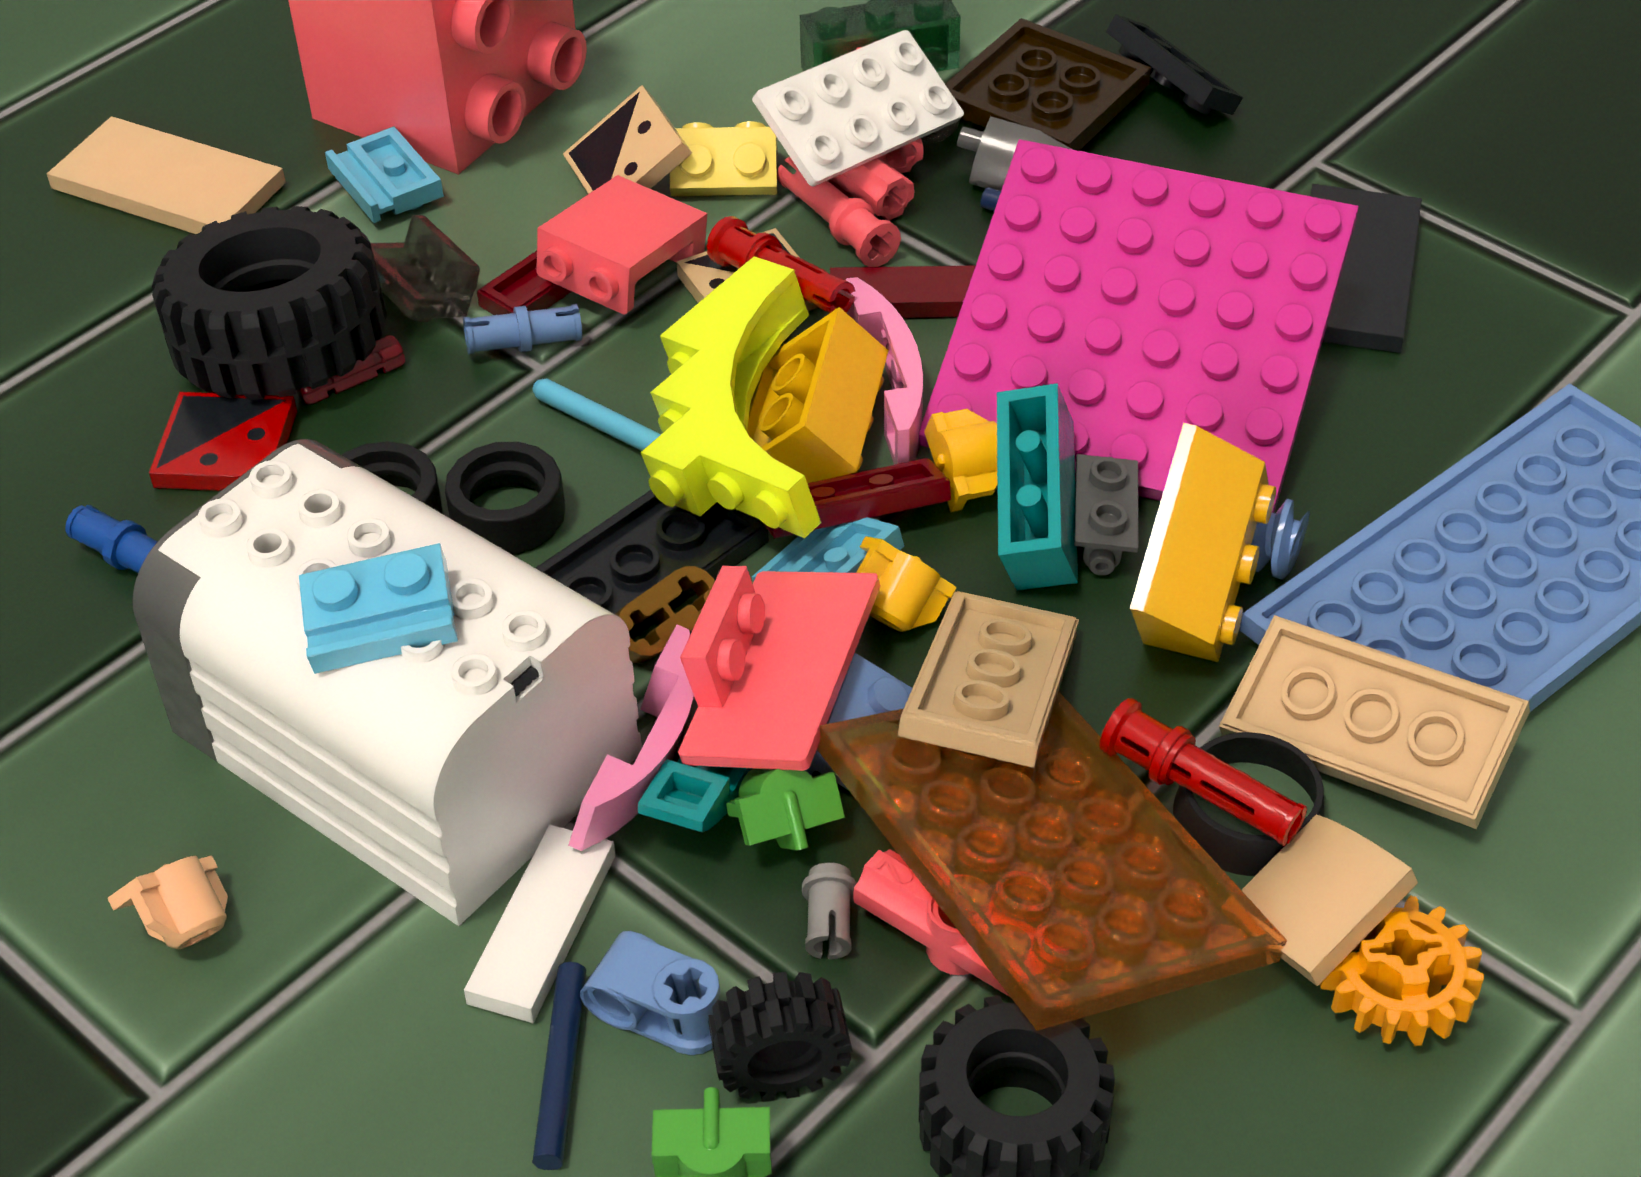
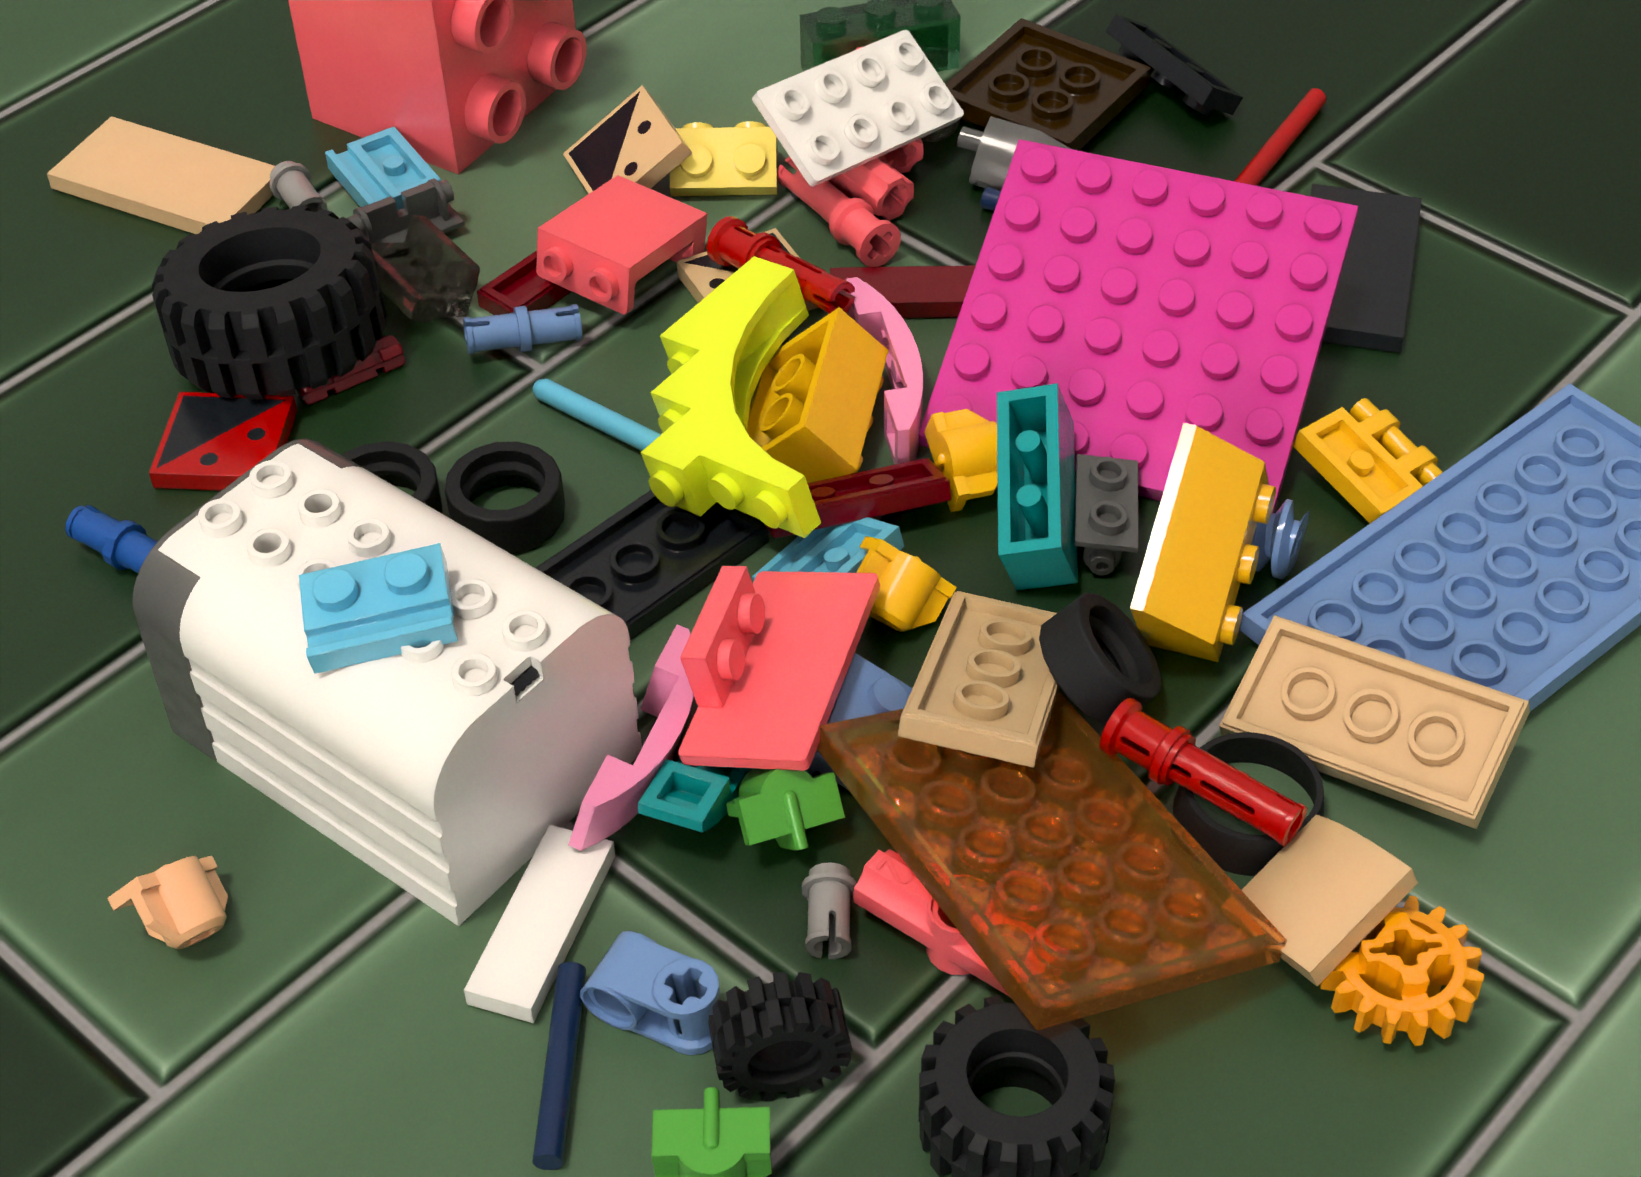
(293, 184): none -> light grey pin
(386, 224): none -> dark grey hinge
(655, 603): pearl gold beam -> none
(1098, 656): none -> black tyre
(1283, 138): none -> red bar
(1367, 457): none -> yellow plate

